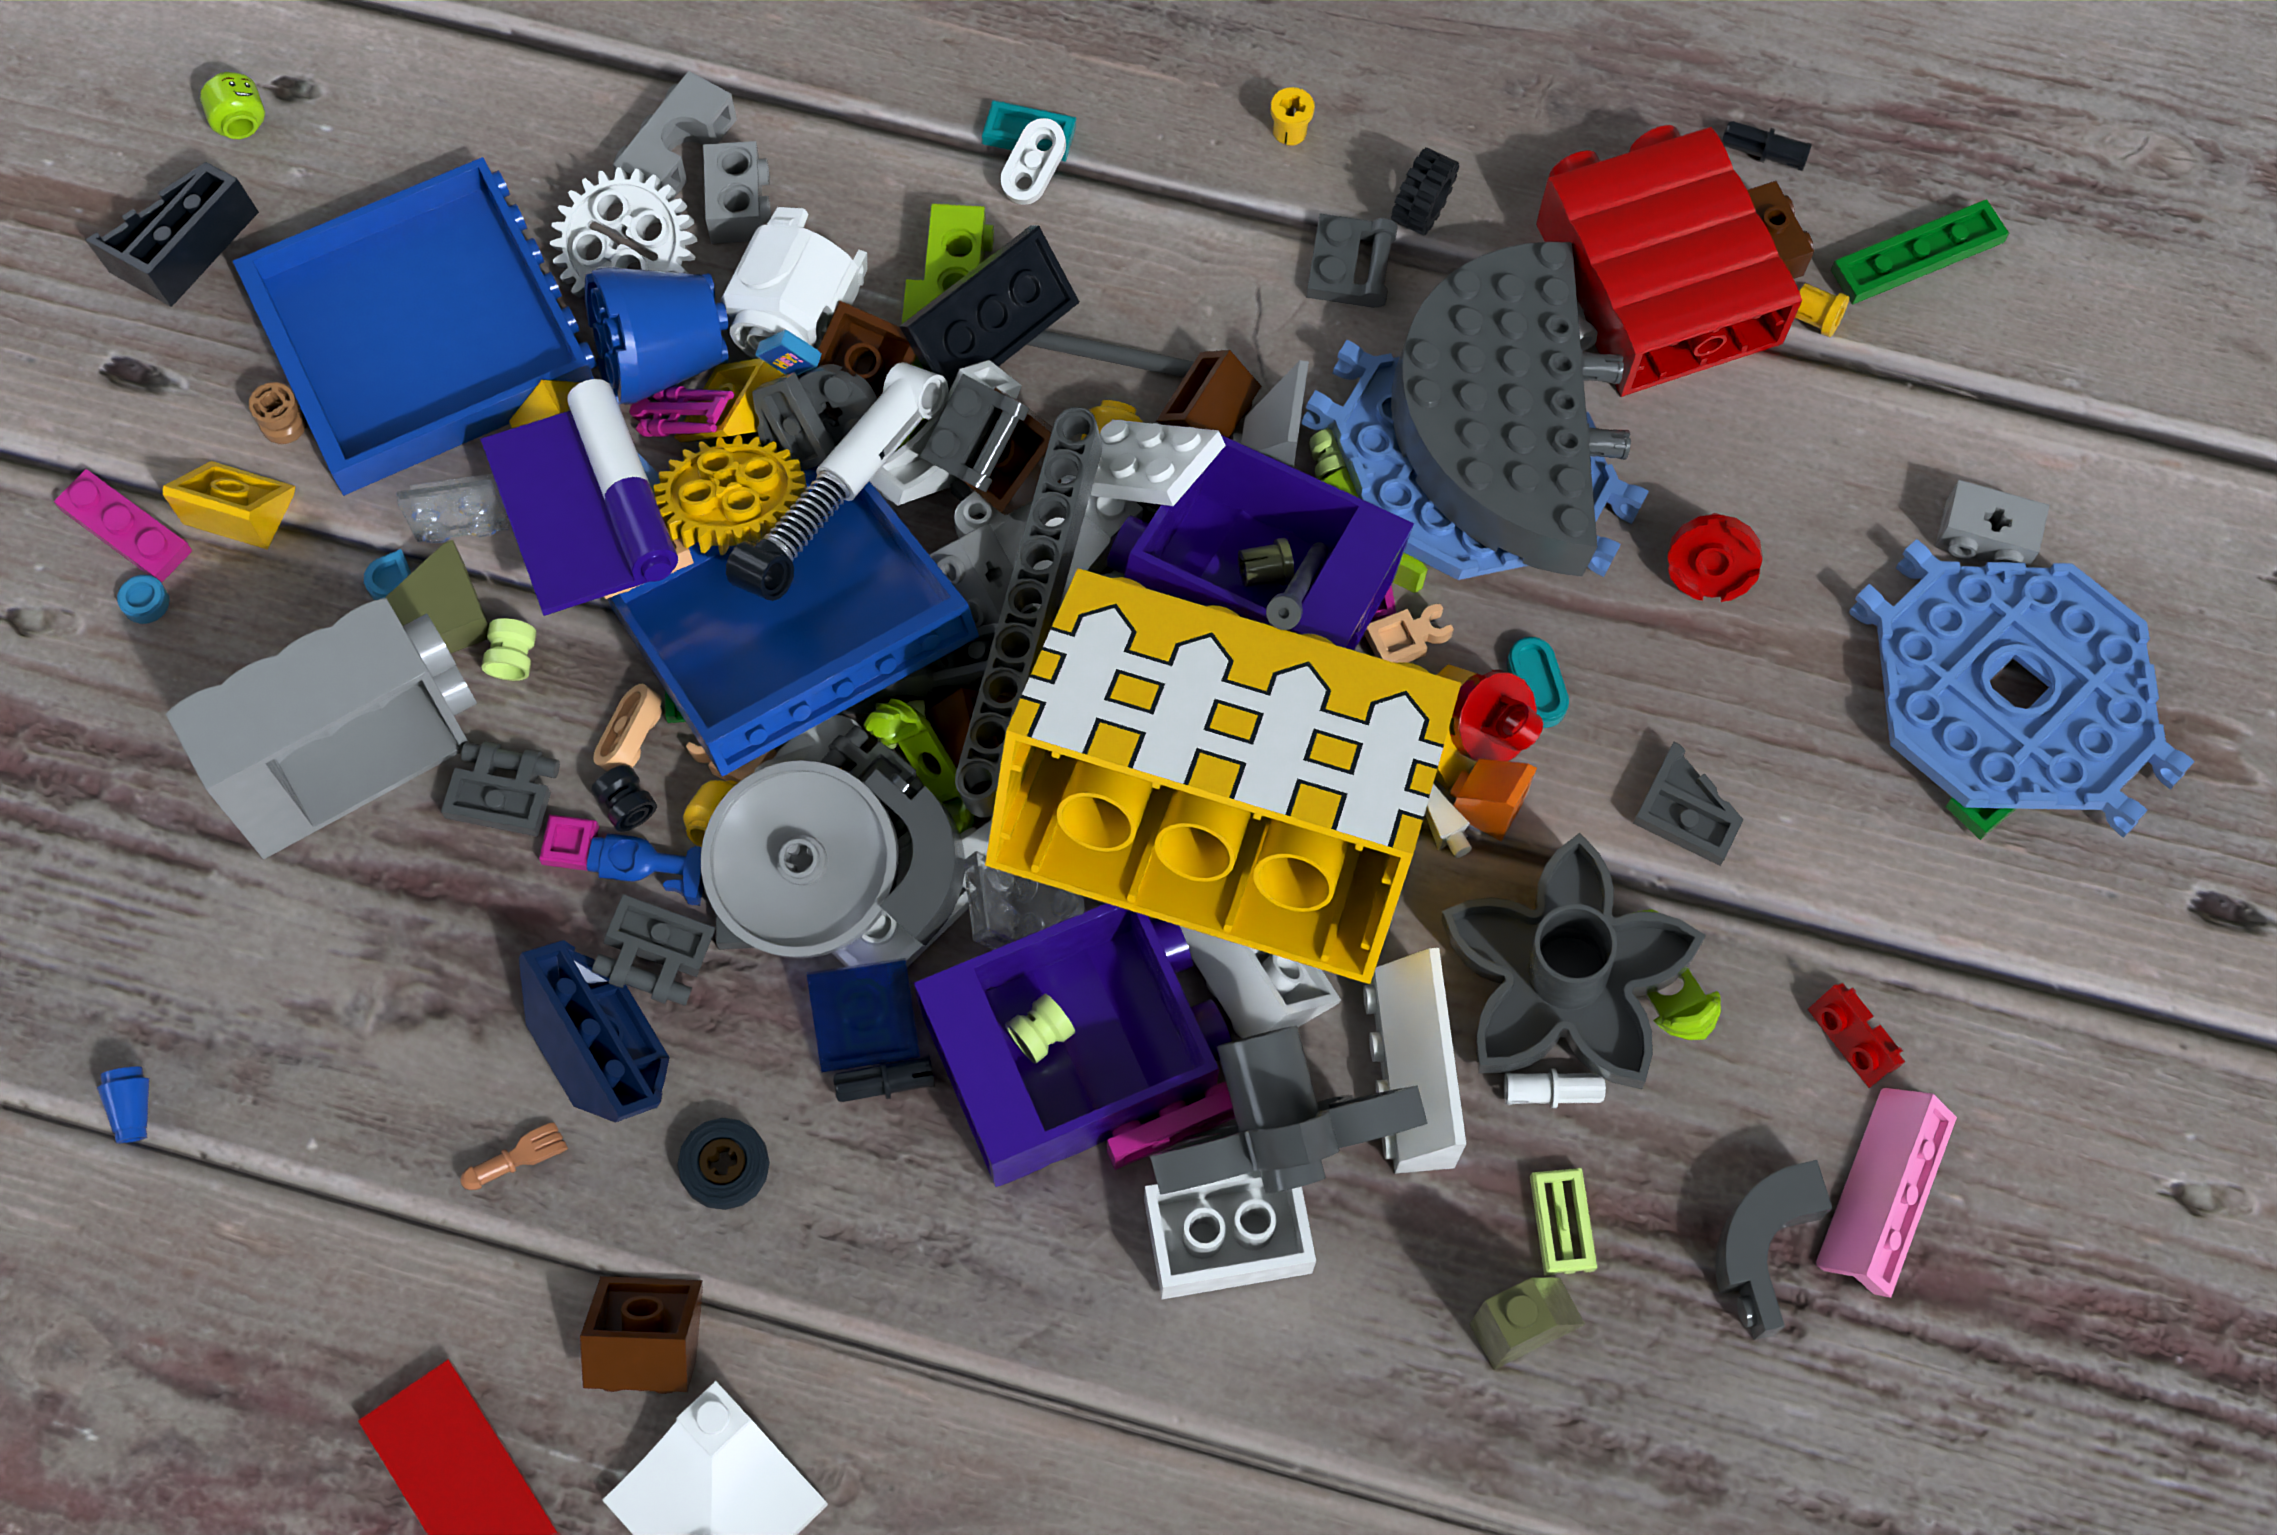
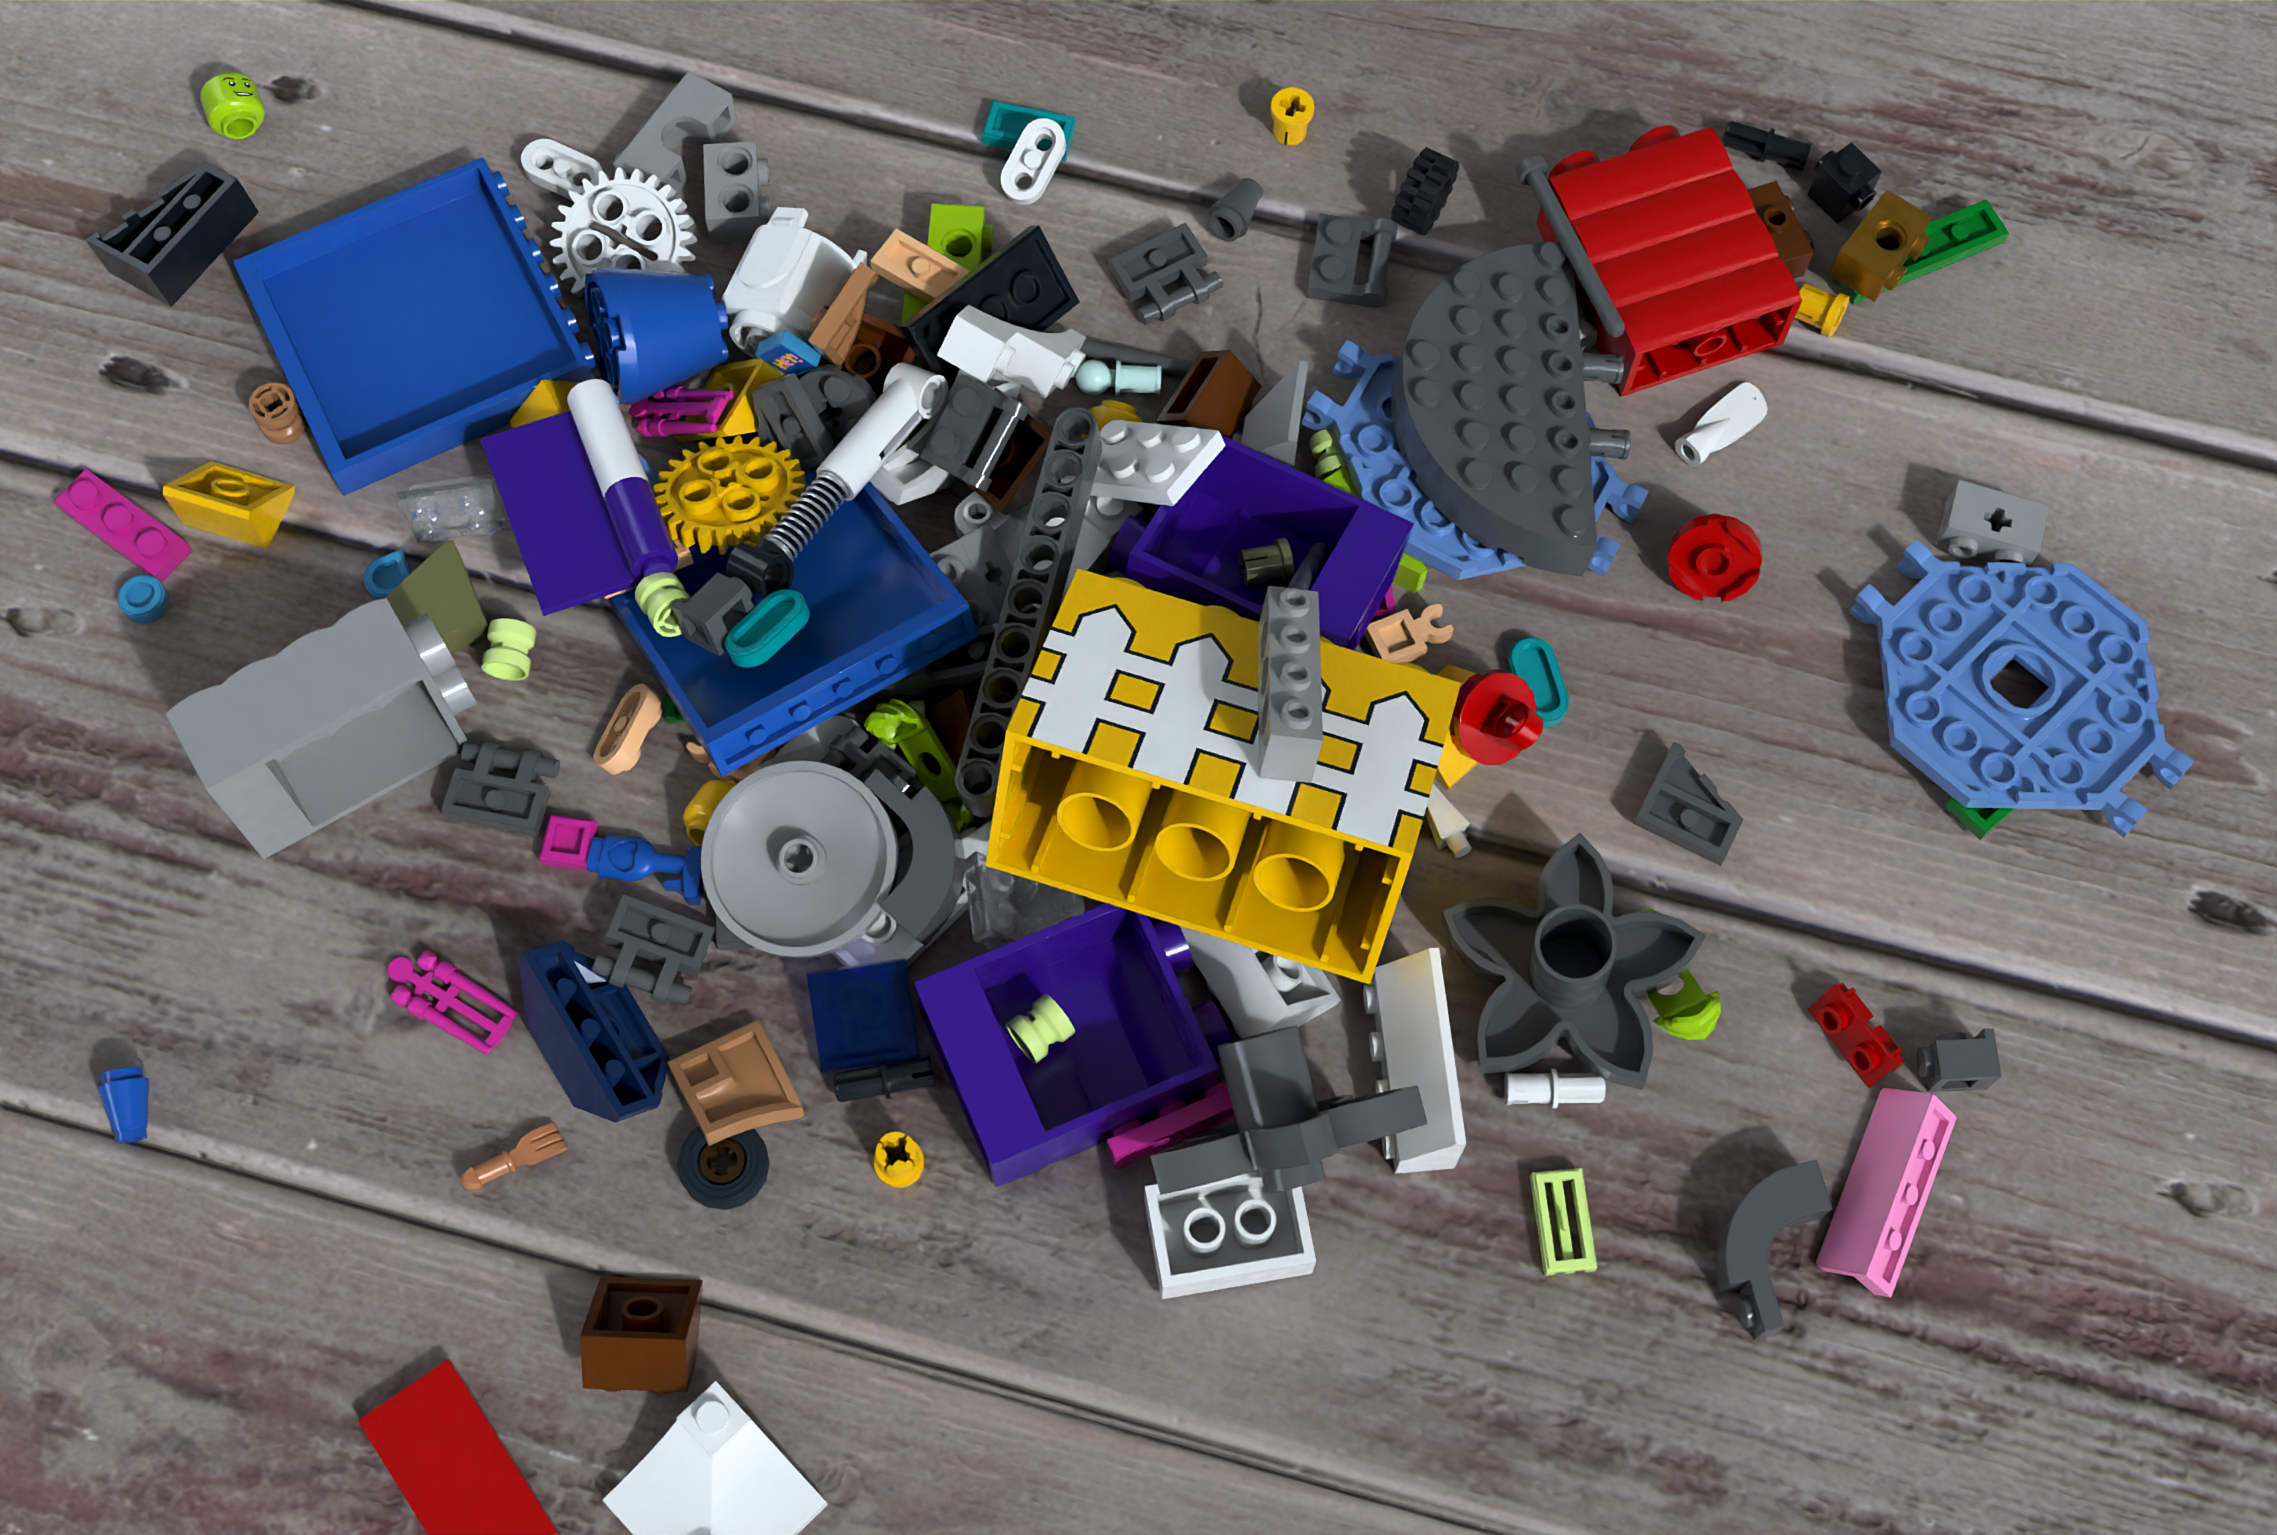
(403, 971): none -> dark pink piece
(567, 168): none -> white plate
(623, 797): black wheel -> none
(655, 598): none -> yellowish green wheel
(714, 612): none -> dark grey brick
(735, 1084): none -> medium nougat plate
(767, 628): none -> teal tile
(837, 327): none -> medium nougat plate
(903, 1173): none -> yellow bush
(916, 267): none -> light nougat plate
(1029, 357): none -> white arch
(1095, 377): none -> light aqua pin
(1159, 262): none -> dark grey plate
(1233, 212): none -> dark grey cone
(1289, 685): none -> light grey brick
(1492, 794): orange slope -> none
(1524, 1319): olive slope -> none
(1533, 172): none -> dark grey bar
(1723, 424): none -> white piece
(1844, 182): none -> black brick
(1890, 225): none -> pearl gold brick
(1960, 1062): none -> dark grey brick

